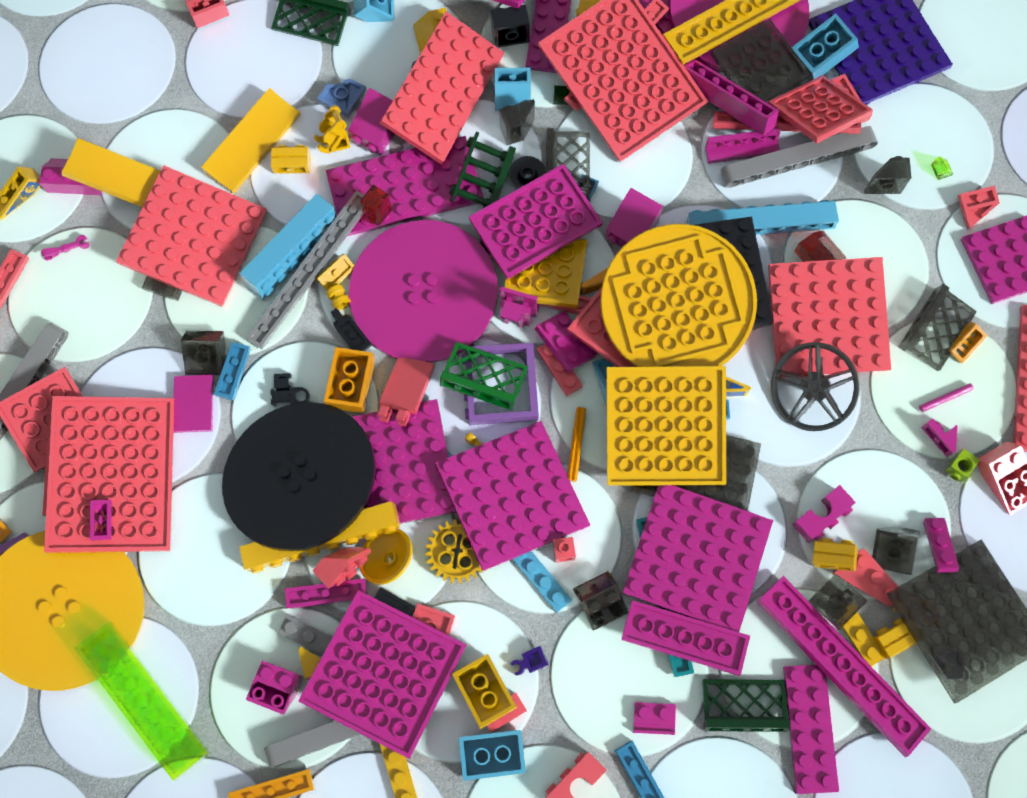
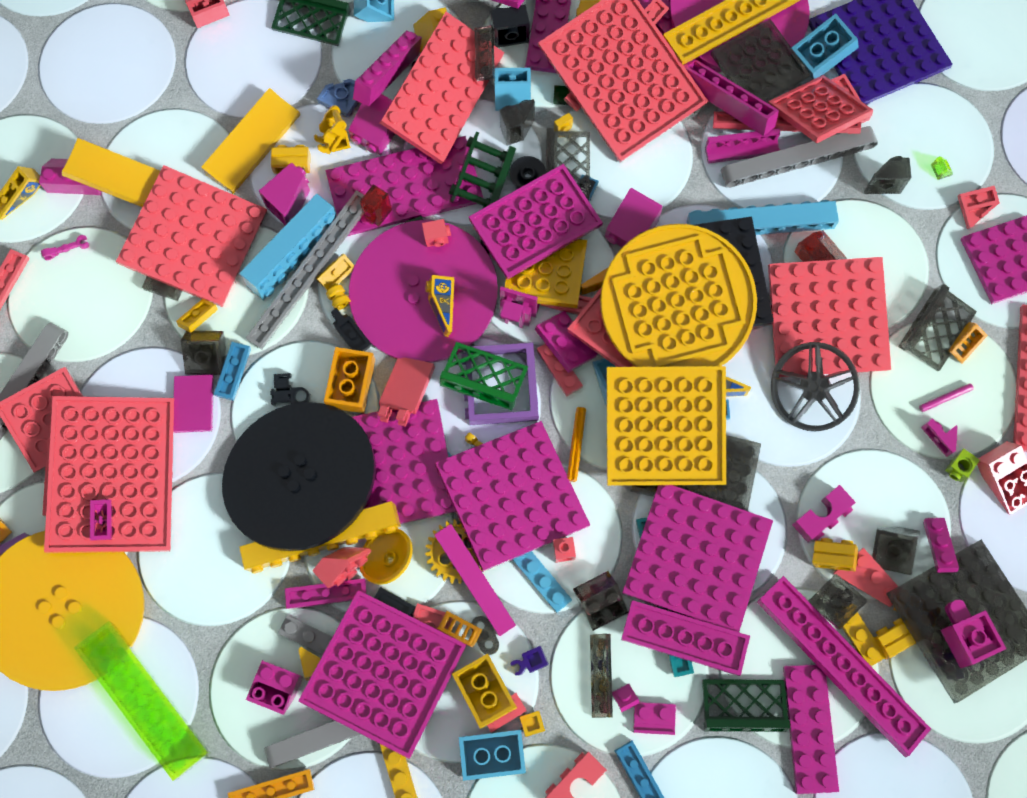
(196, 315): none -> yellow plate
(286, 193): none -> dark pink slope
(387, 68): none -> dark pink brick
(436, 233): none -> coral brick
(441, 298): none -> slope
(474, 636): none -> light orange slope
(475, 579): none -> dark pink tile
(484, 53): none -> clear smoke plate
(486, 635): none -> clear smoke plate
(532, 723): none -> yellow plate
(564, 123): none -> yellow plate
(601, 676): none -> clear smoke plate
(625, 697): none -> dark pink plate
(970, 636): none -> dark pink brick

